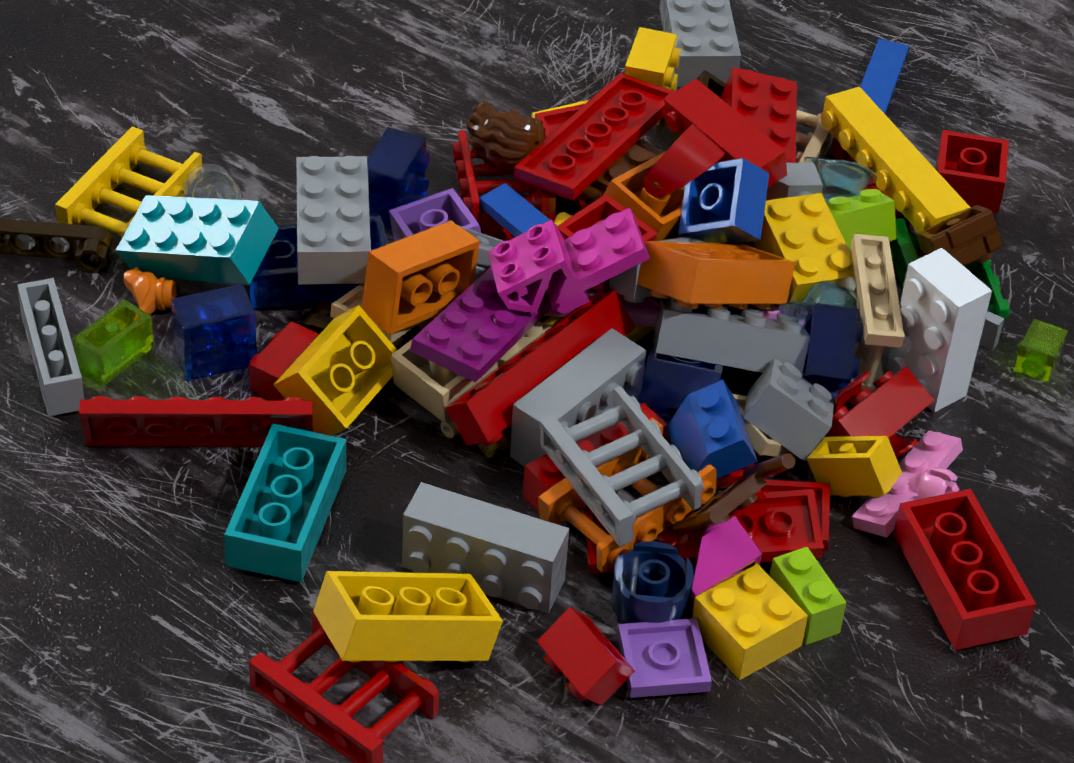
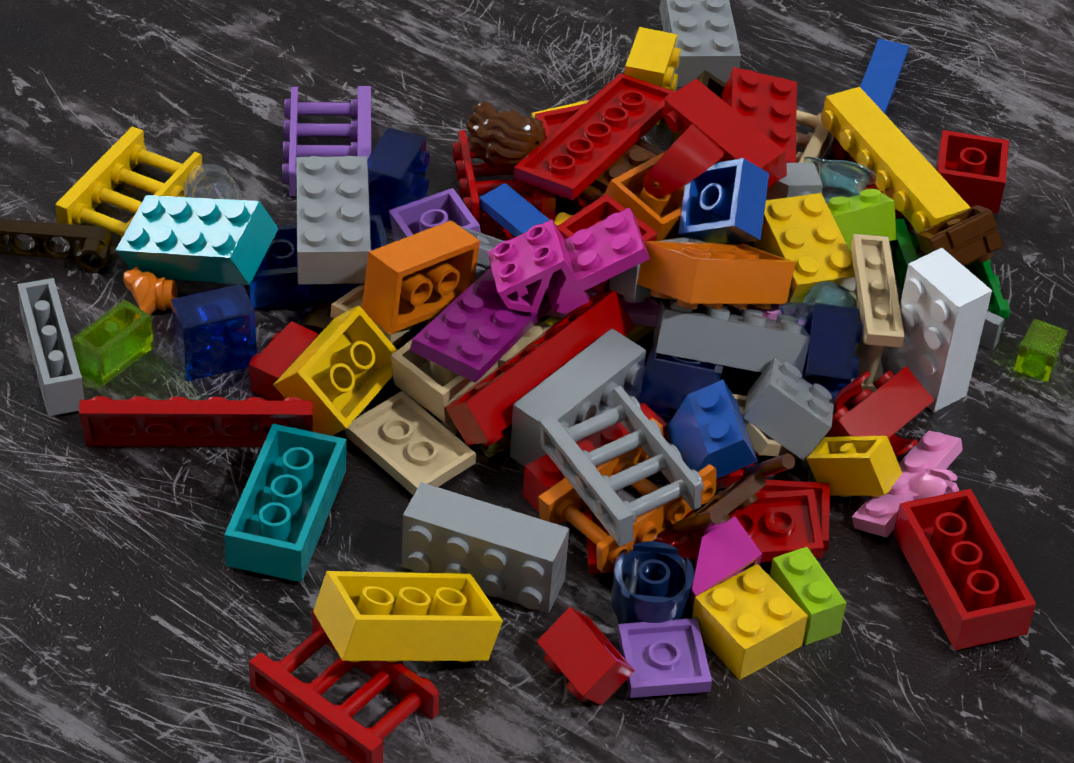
(357, 130): none -> medium lavender fence
(410, 443): none -> tan plate

